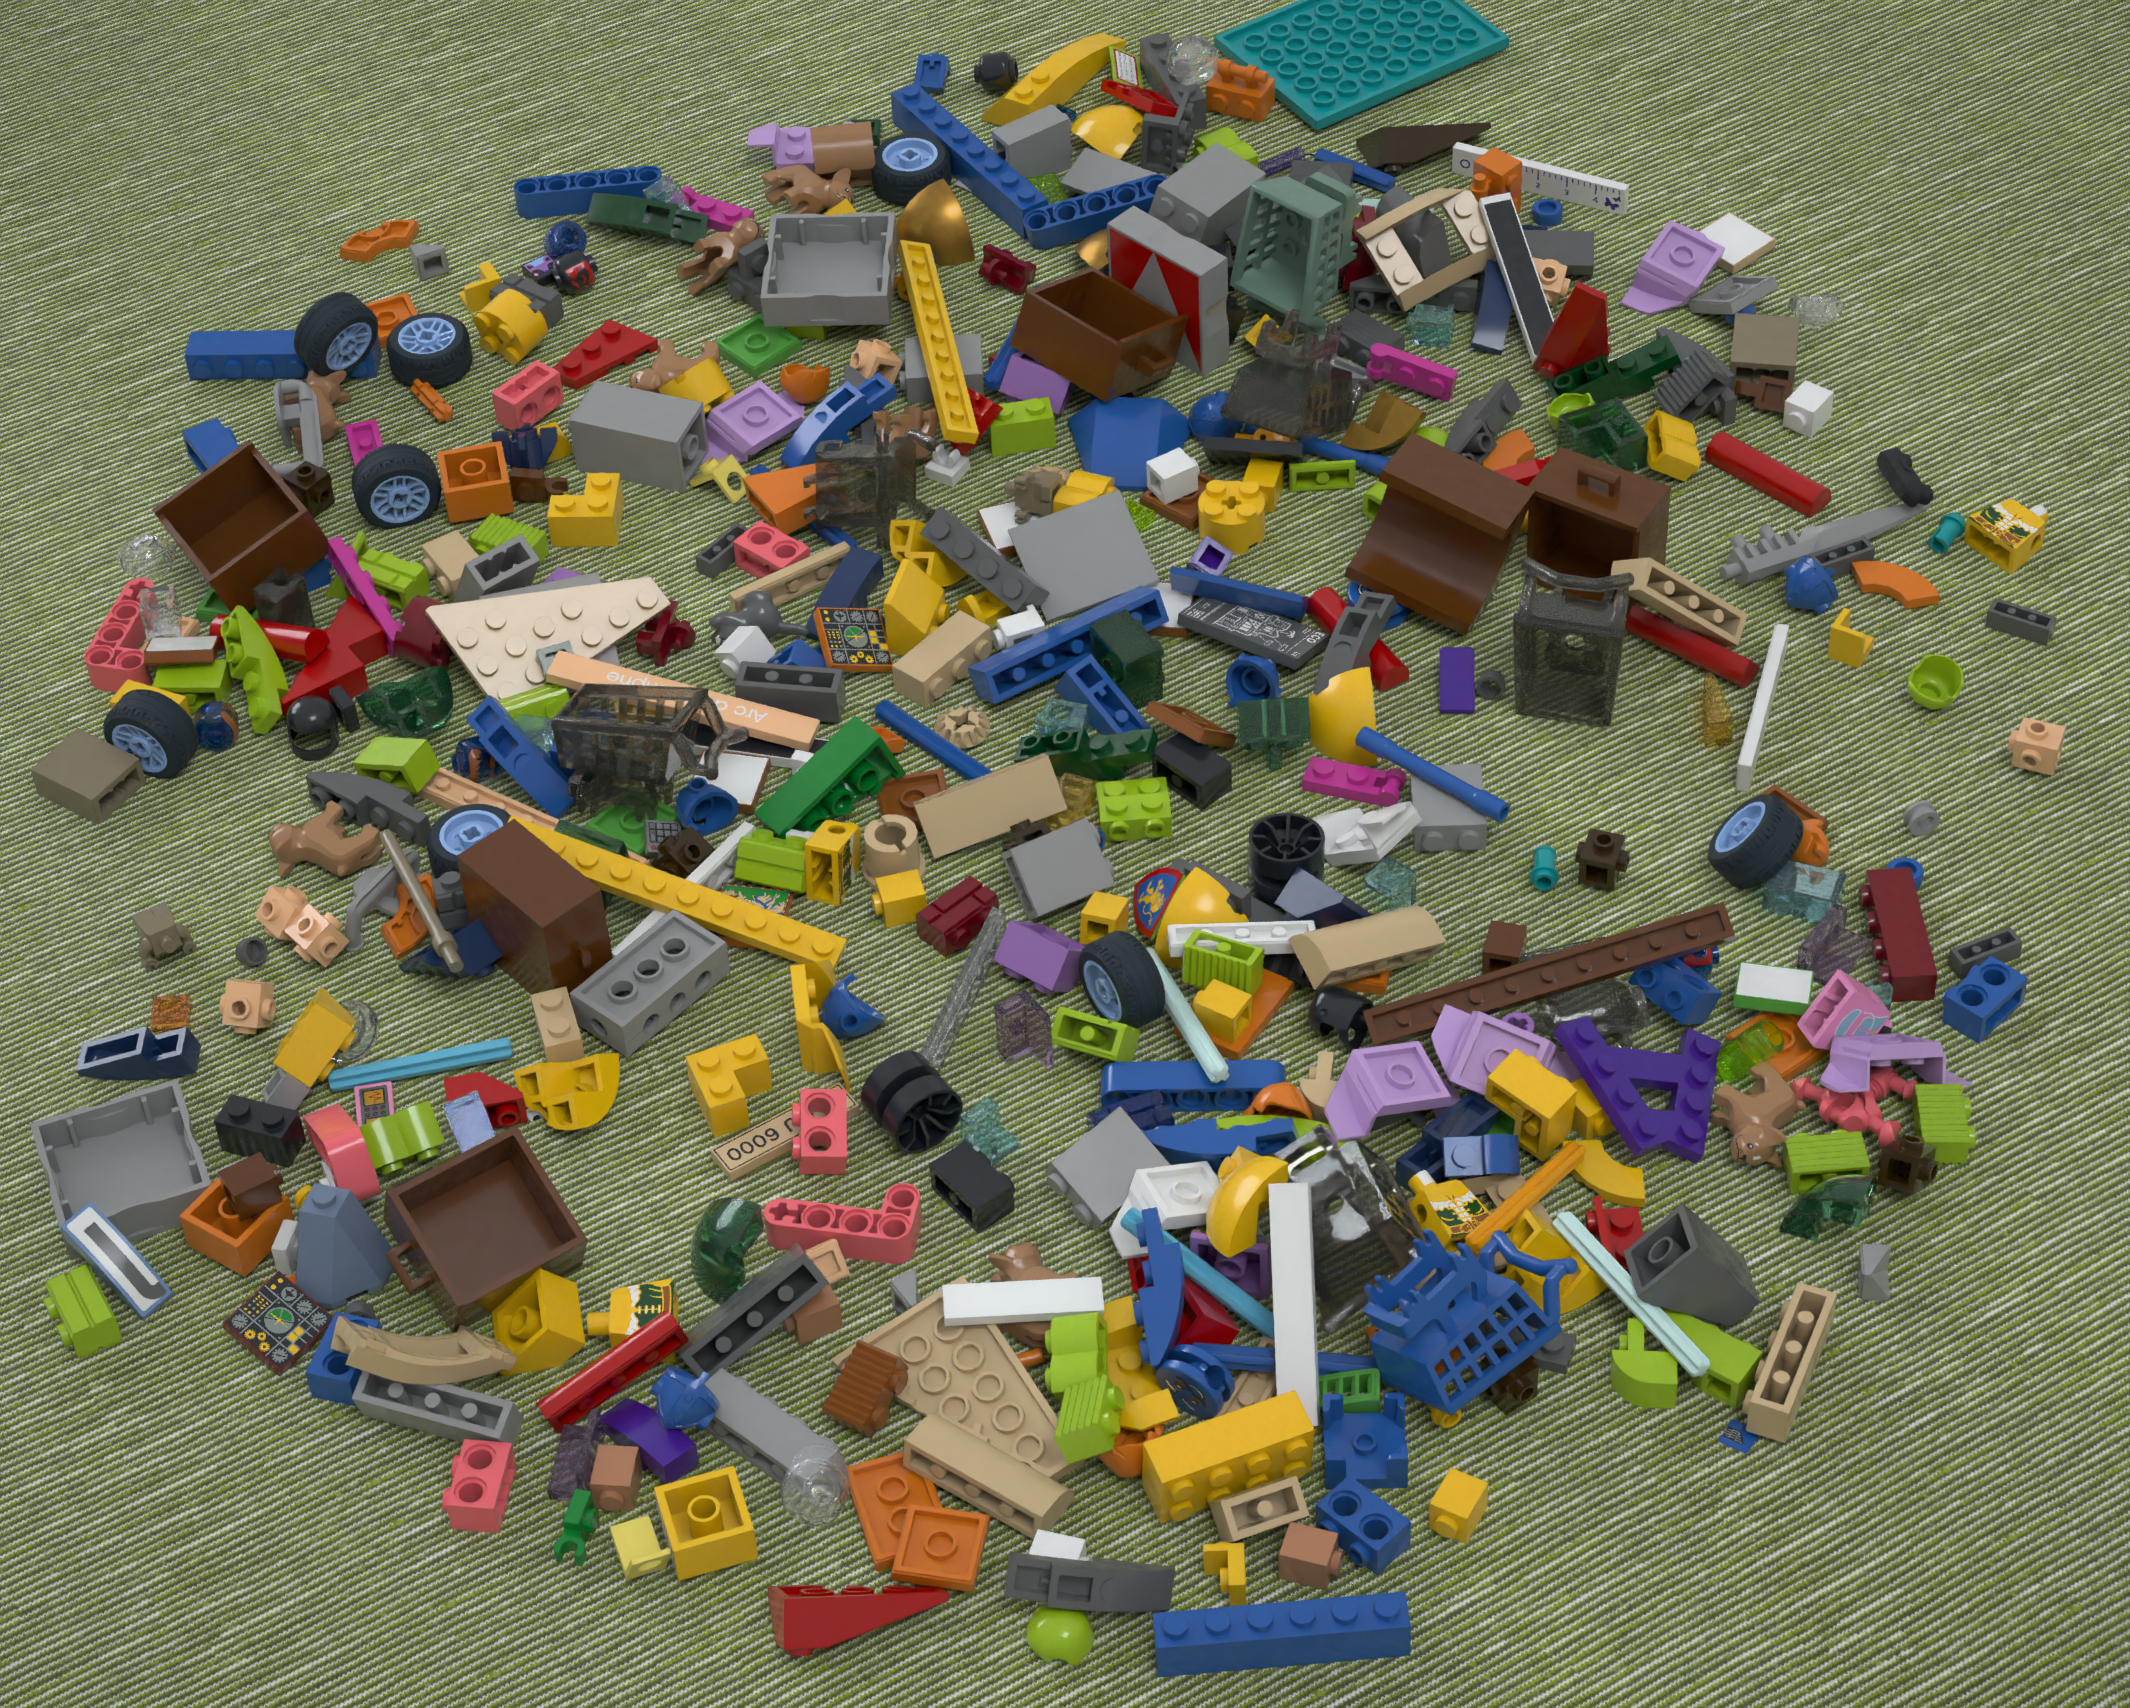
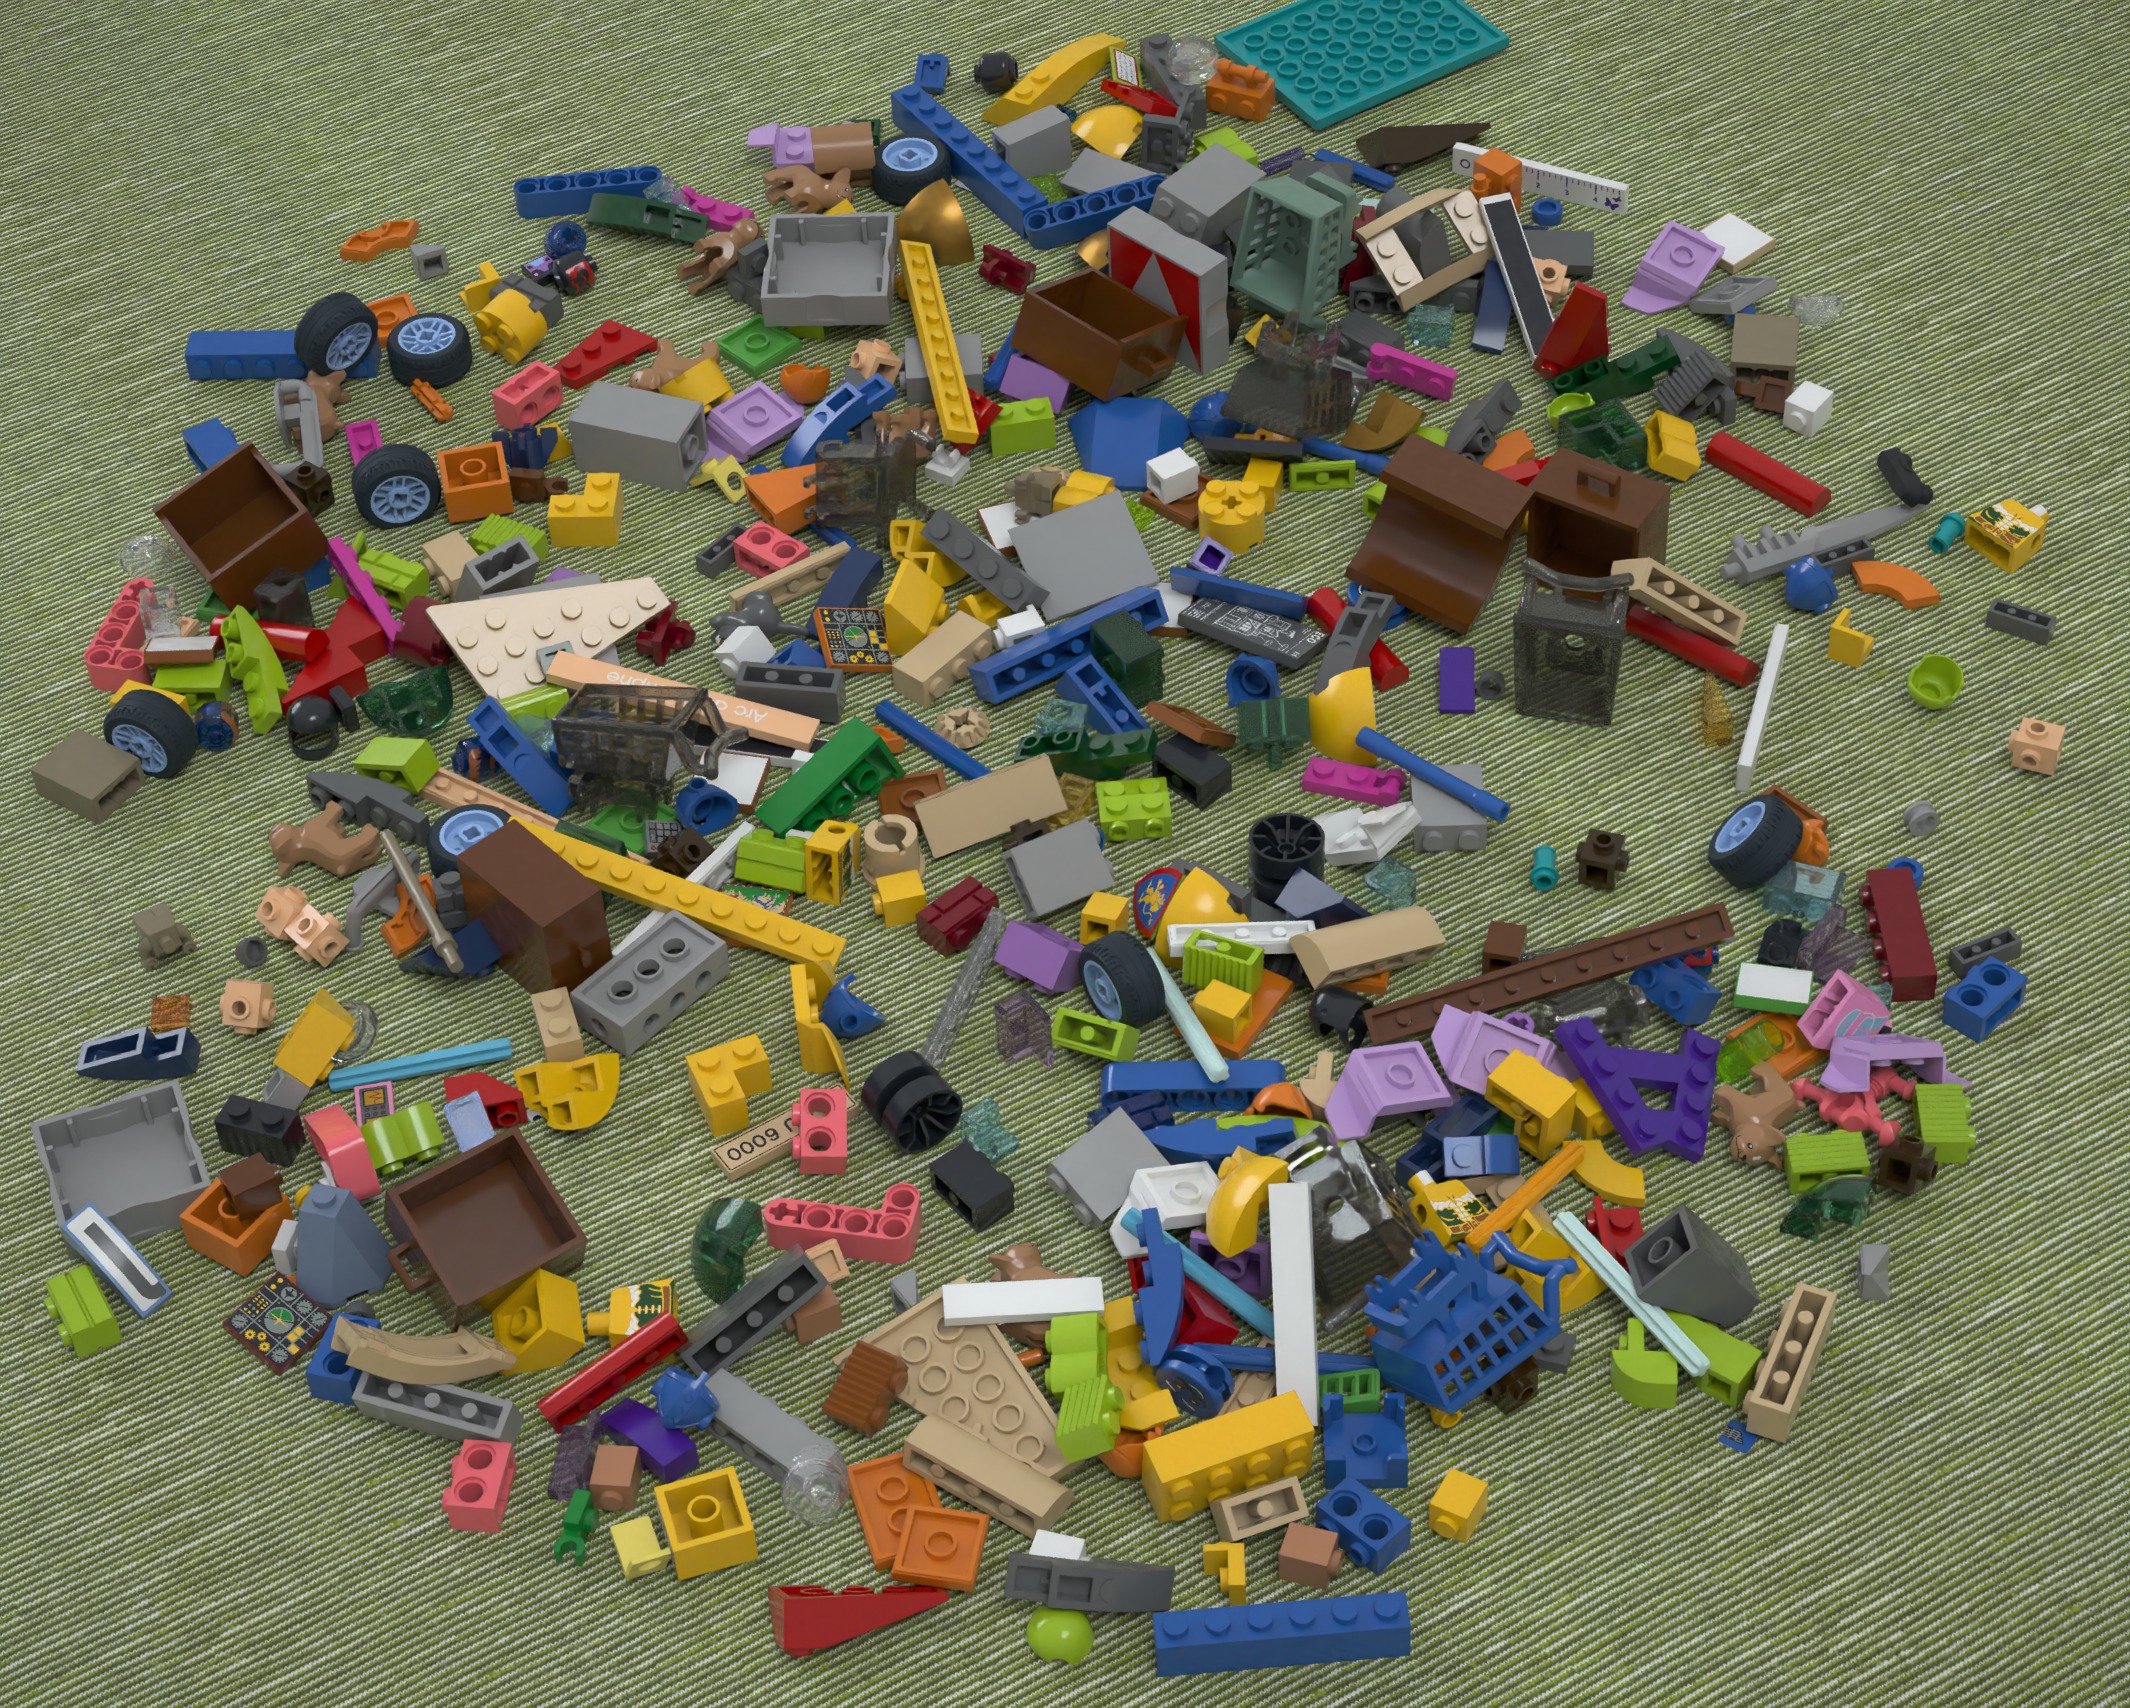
(1782, 943): none -> black bracket

